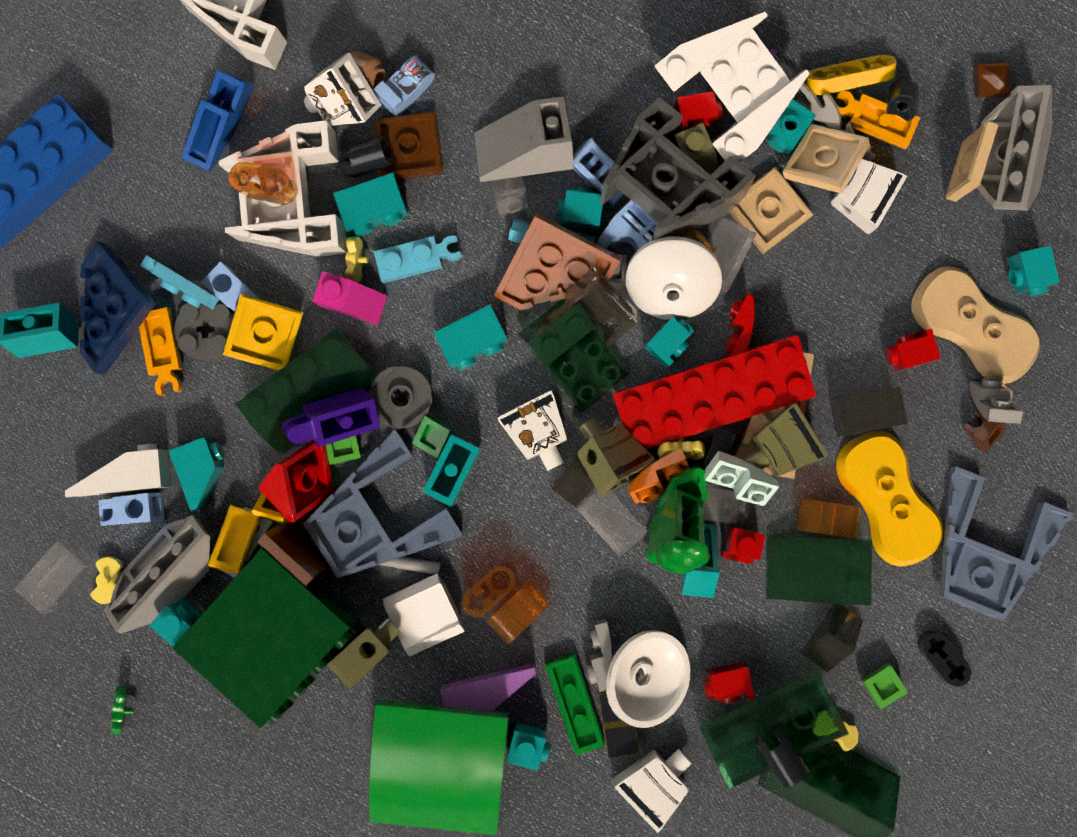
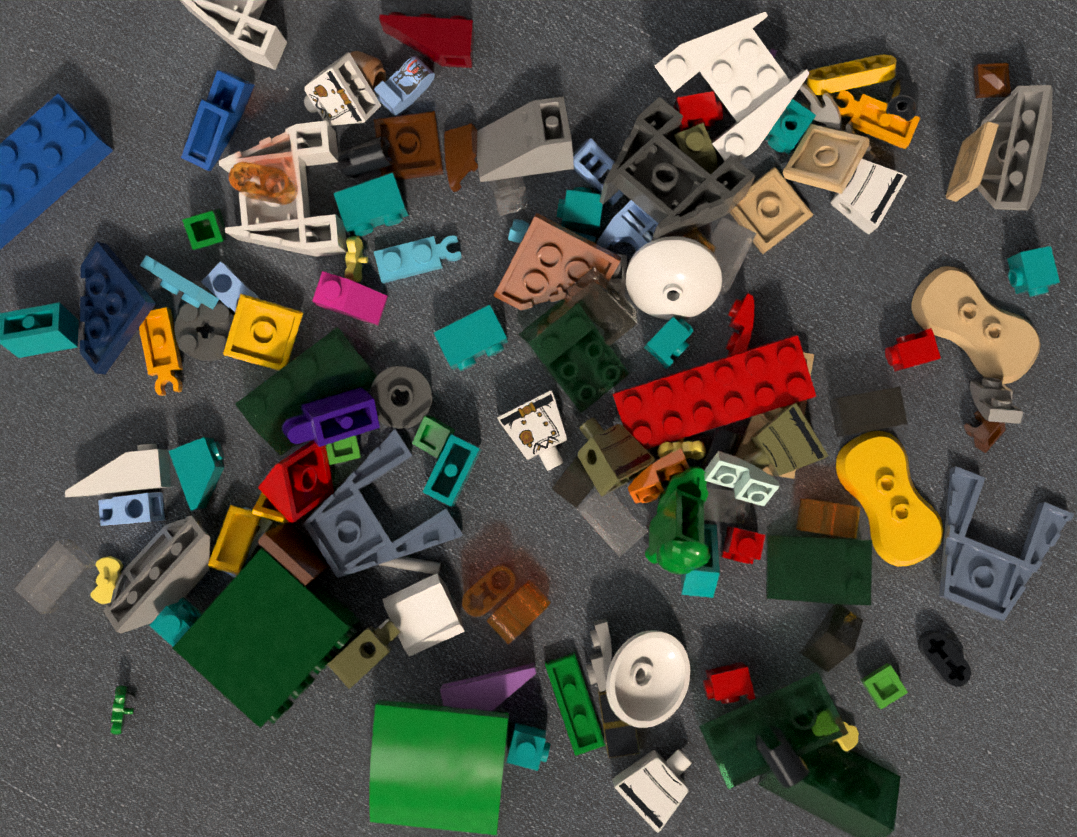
(205, 228): none -> green brick
(439, 39): none -> dark red slope
(460, 152): none -> reddish brown slope

